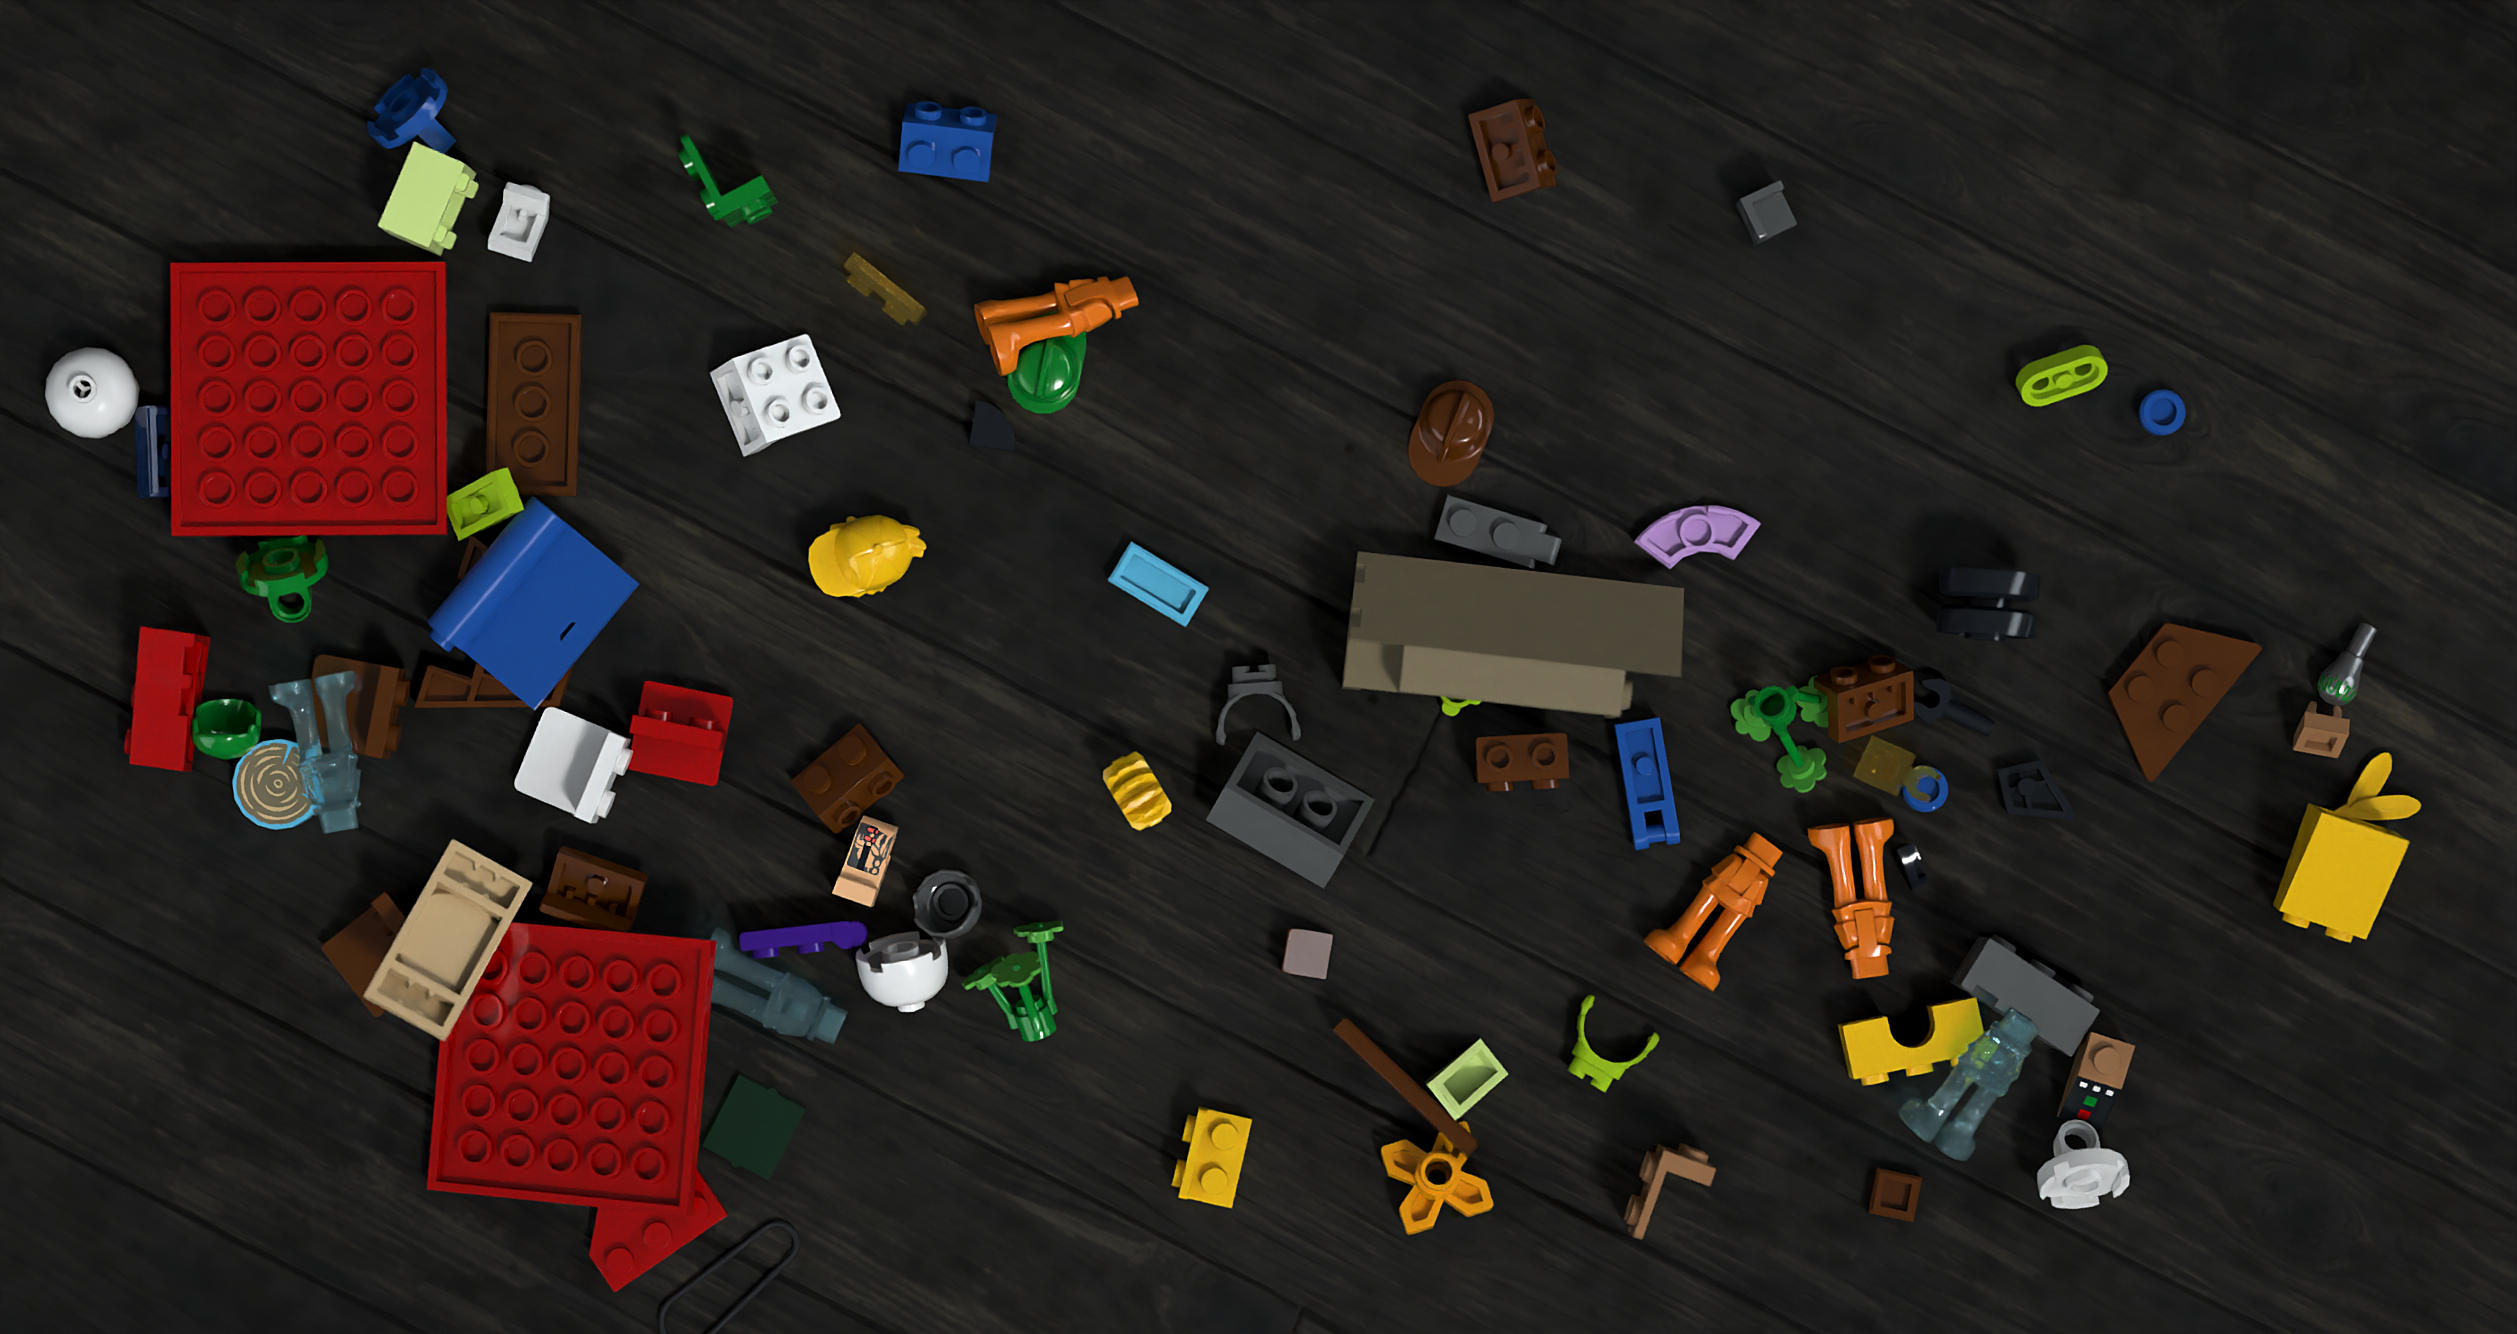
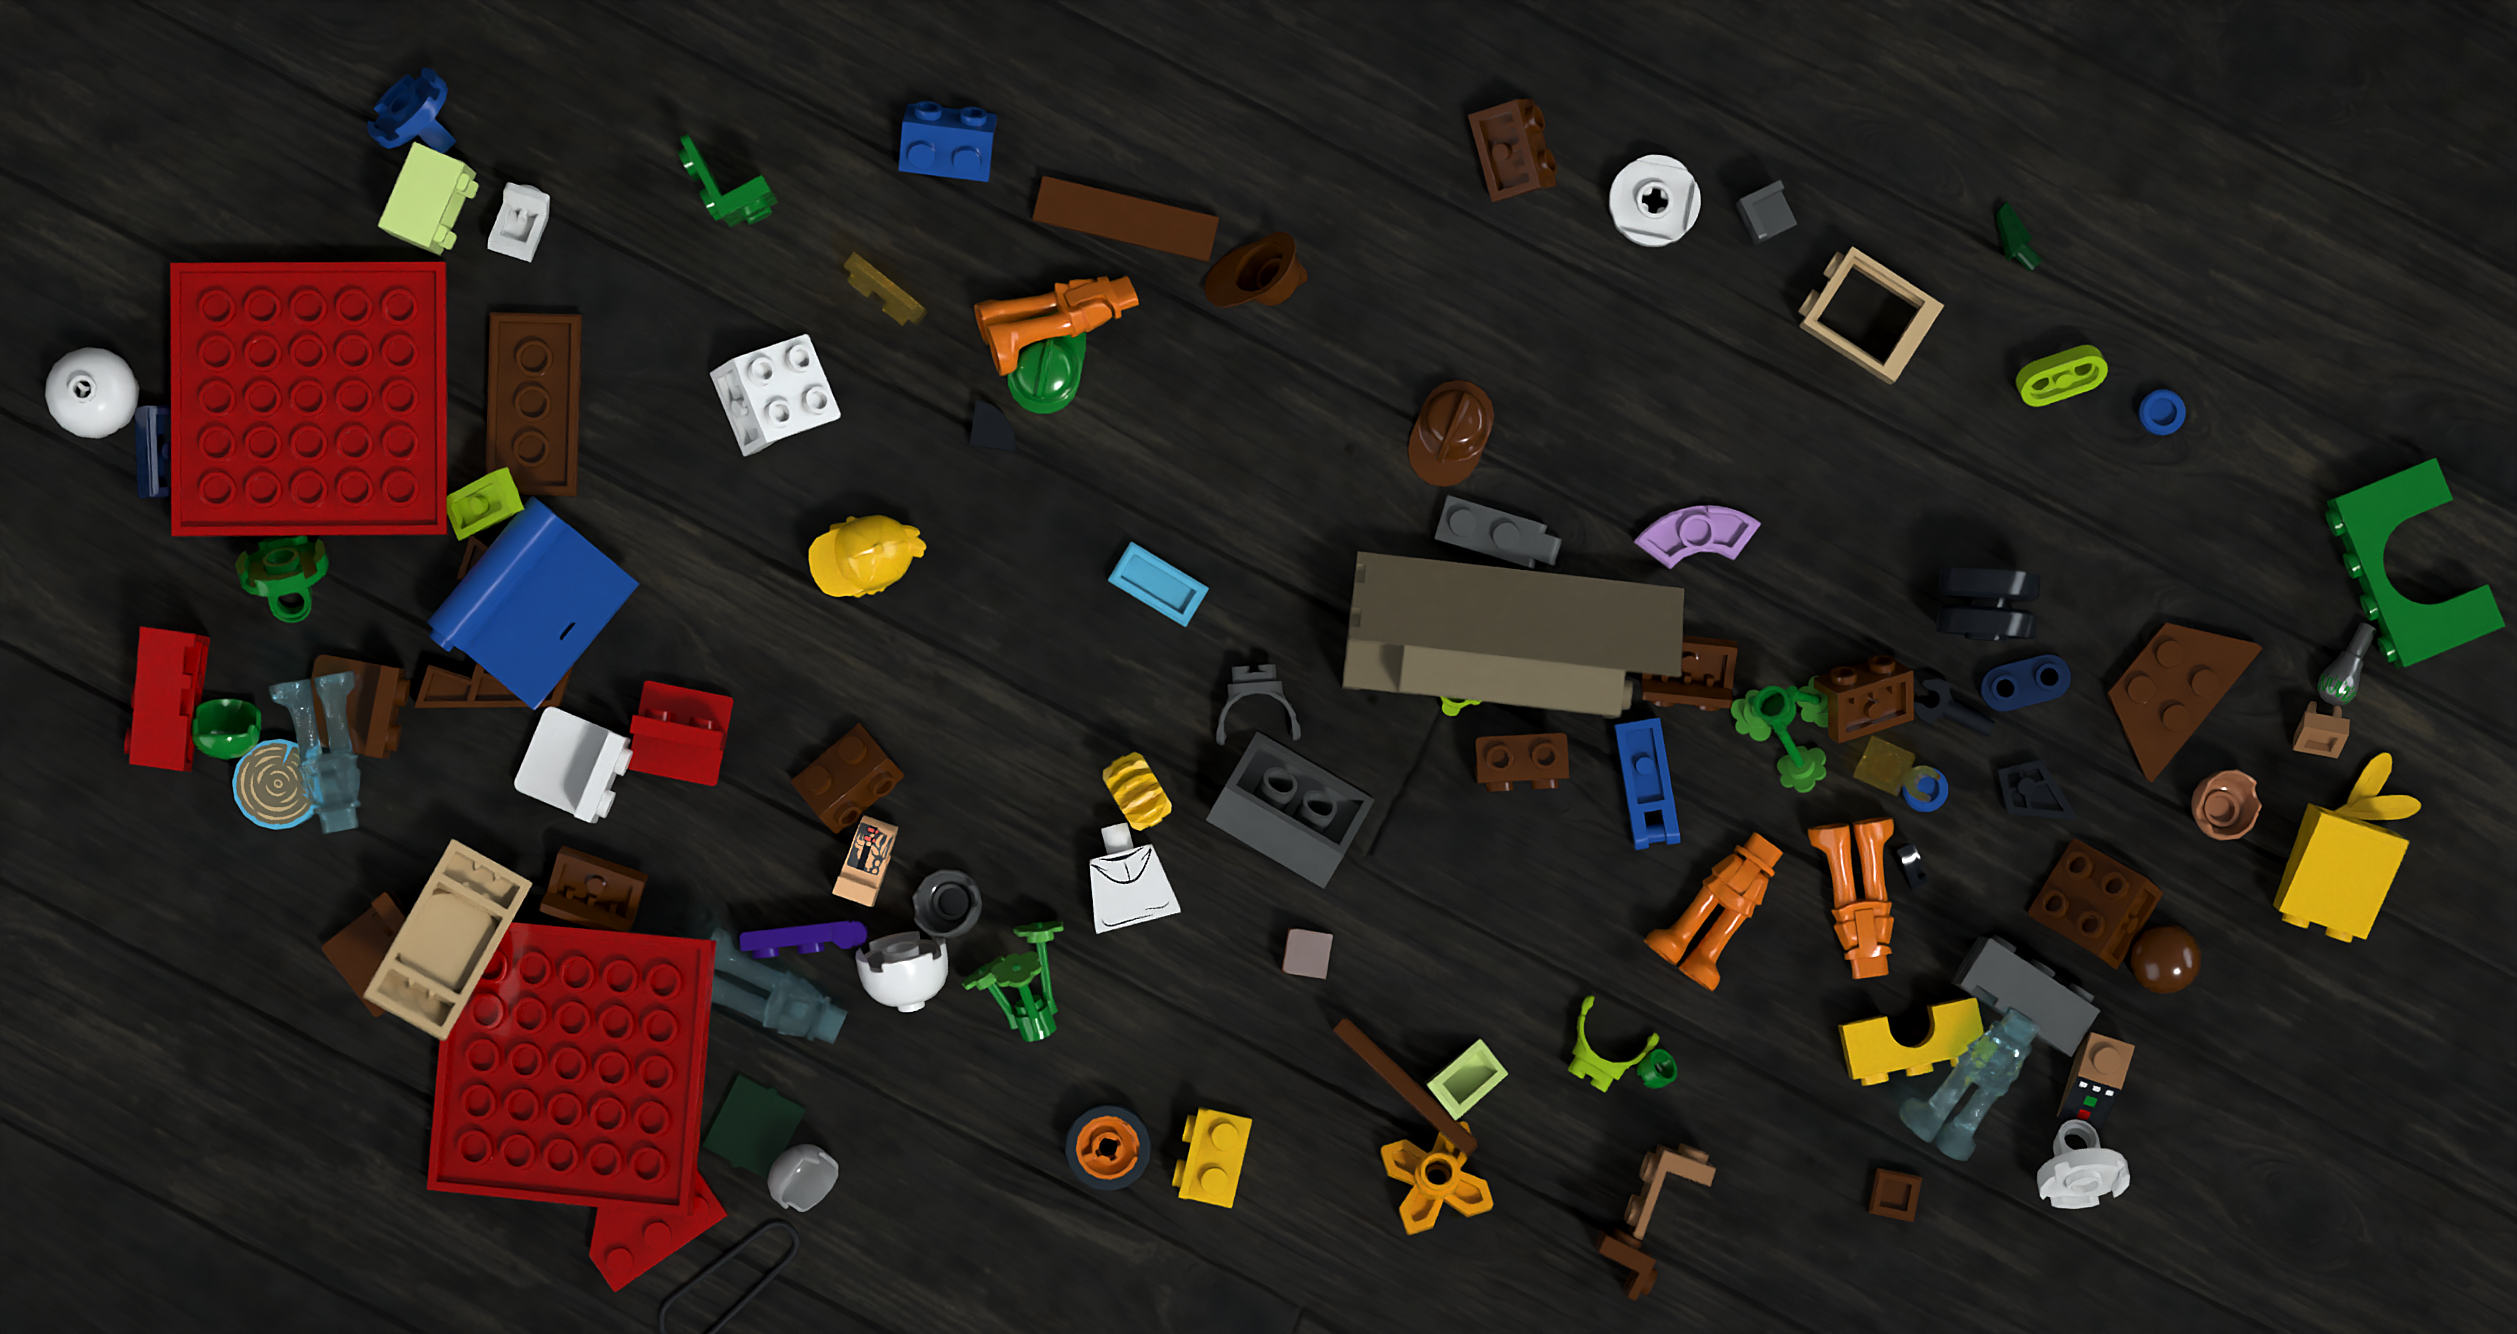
(802, 1176): none -> light grey hair
(1103, 1170): none -> wheel
(1125, 219): none -> reddish brown tile
(1128, 883): none -> white torso
(1257, 272): none -> reddish brown piece
(1625, 1250): none -> reddish brown bracket
(1665, 1065): none -> green hinge
(1676, 187): none -> white plate
(1704, 678): none -> reddish brown bracket
(1926, 313): none -> tan window
(2016, 238): none -> dark green bar
(2025, 682): none -> dark blue plate
(2095, 902): none -> reddish brown bracket
(2165, 959): none -> reddish brown hair
(2226, 804): none -> nougat hair
(2365, 523): none -> green arch

